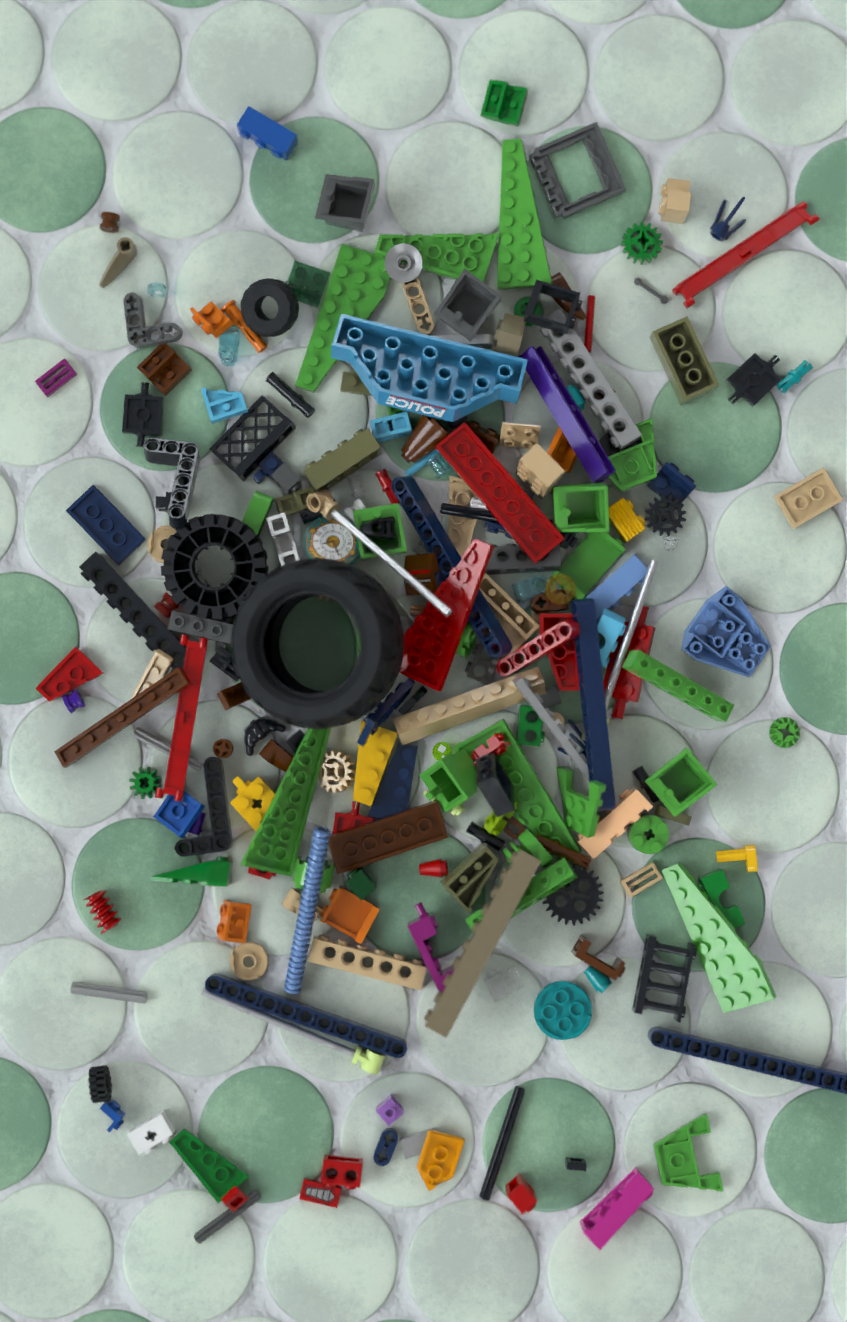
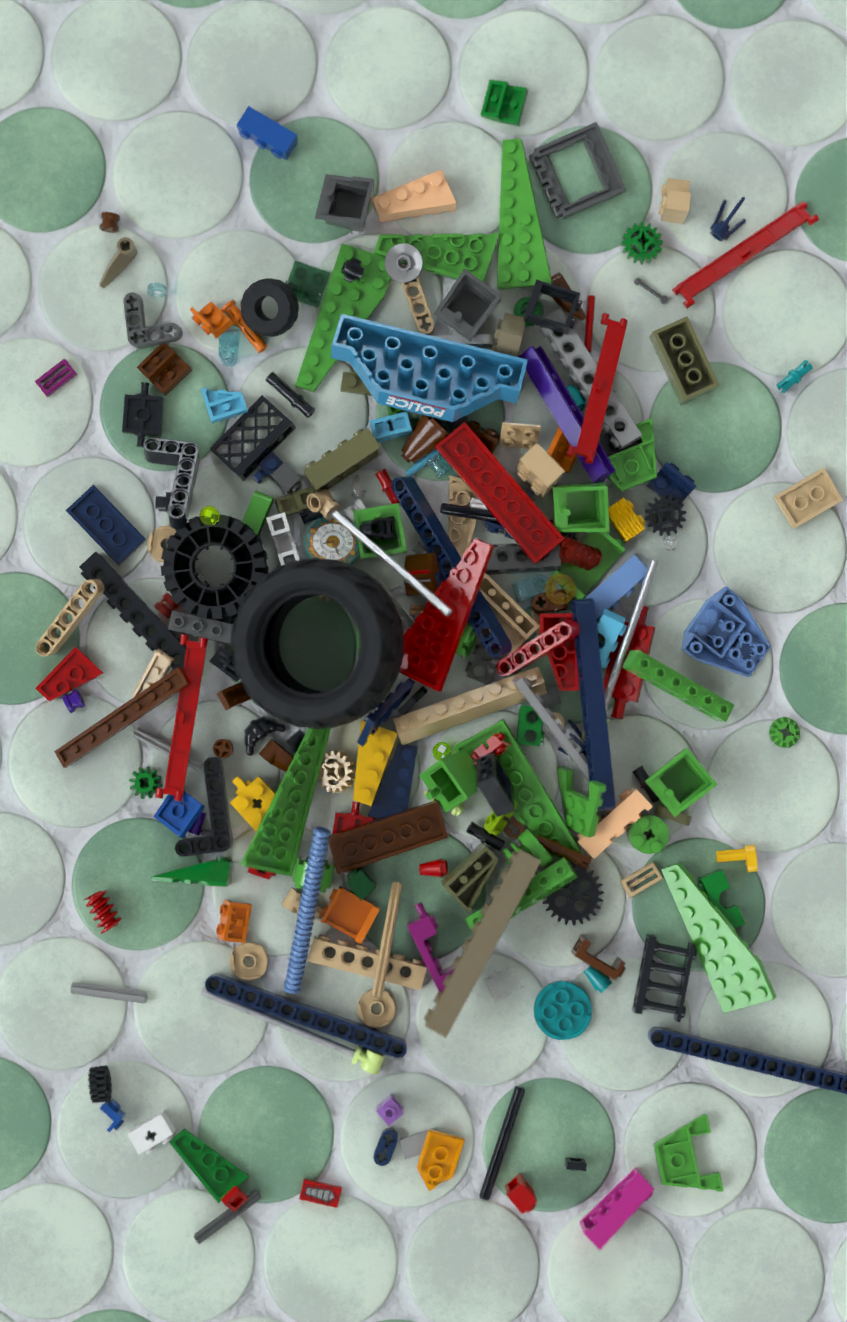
(62, 622): none -> tan beam
(209, 515): none -> clear neon green tile
(342, 1165): red brick -> none
(352, 270): none -> black gear
(372, 1019): none -> tan tile
(387, 938): none -> tan axle
(420, 197): none -> light nougat wedge
(579, 554): none -> clear red piece
(600, 389): none -> red piece
(754, 379): black plate -> none

